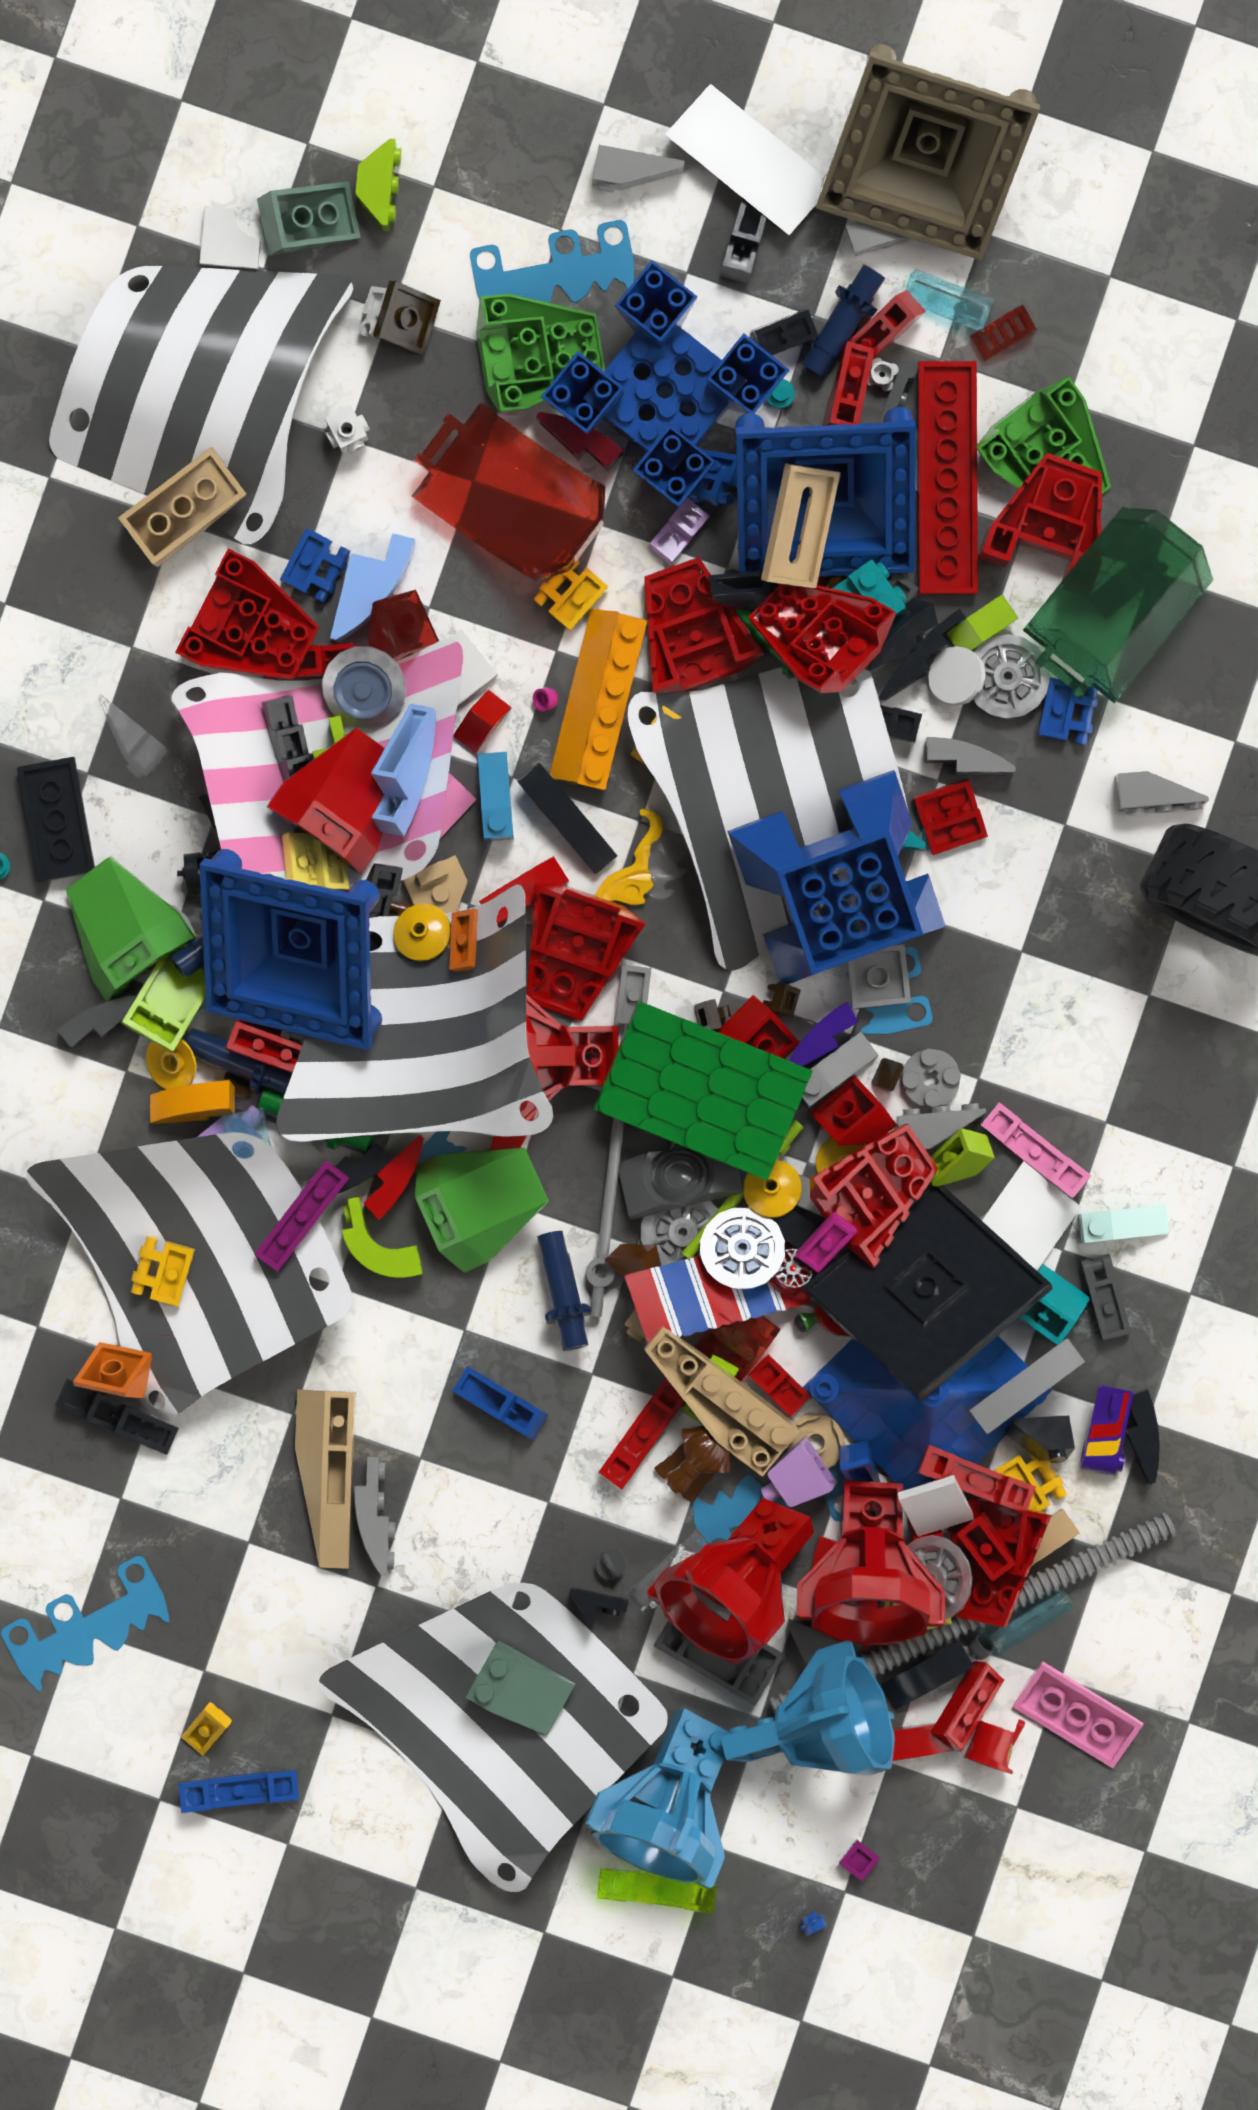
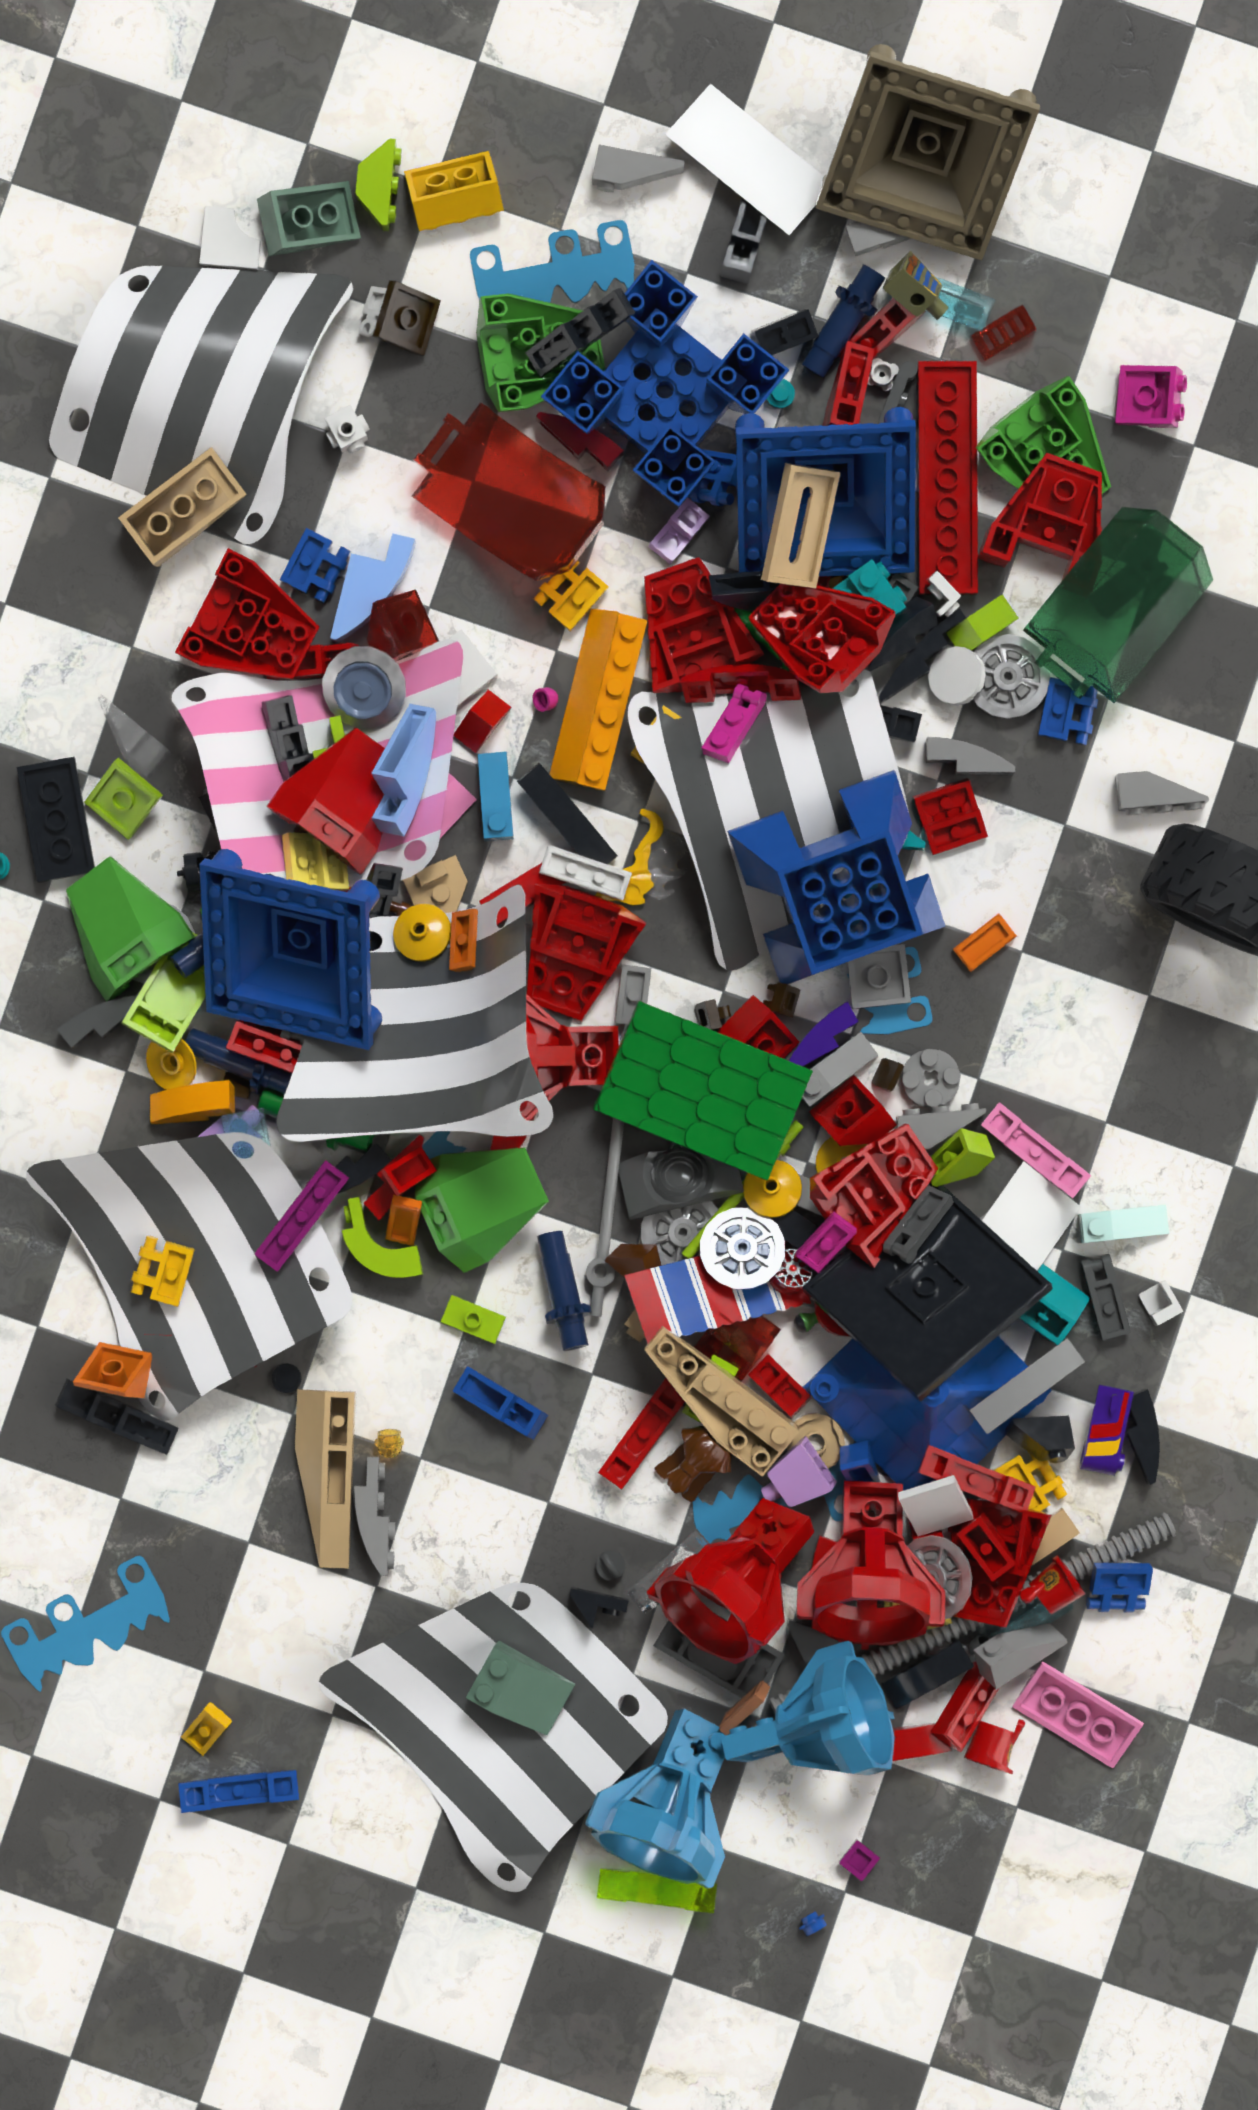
(123, 798): none -> lime plate
(286, 1378): none -> black piece
(389, 1442): none -> clear yellow plate
(403, 1220): none -> orange tile
(408, 1171): none -> red slope
(454, 191): none -> yellow slope
(473, 1319): none -> lime plate
(580, 332): none -> black slope
(585, 872): none -> white tile
(706, 683): none -> red slope
(734, 723): none -> dark pink plate
(744, 1707): none -> nougat tile
(915, 287): none -> olive torso
(918, 1224): none -> dark grey plate
(942, 589): none -> white bracket
(984, 942): none -> orange tile
(1015, 1652): none -> light grey slope
(1054, 1587): none -> red hat
(1119, 1579): none -> blue plate
(1150, 396): none -> dark pink plate
(1160, 1303): none -> white panel

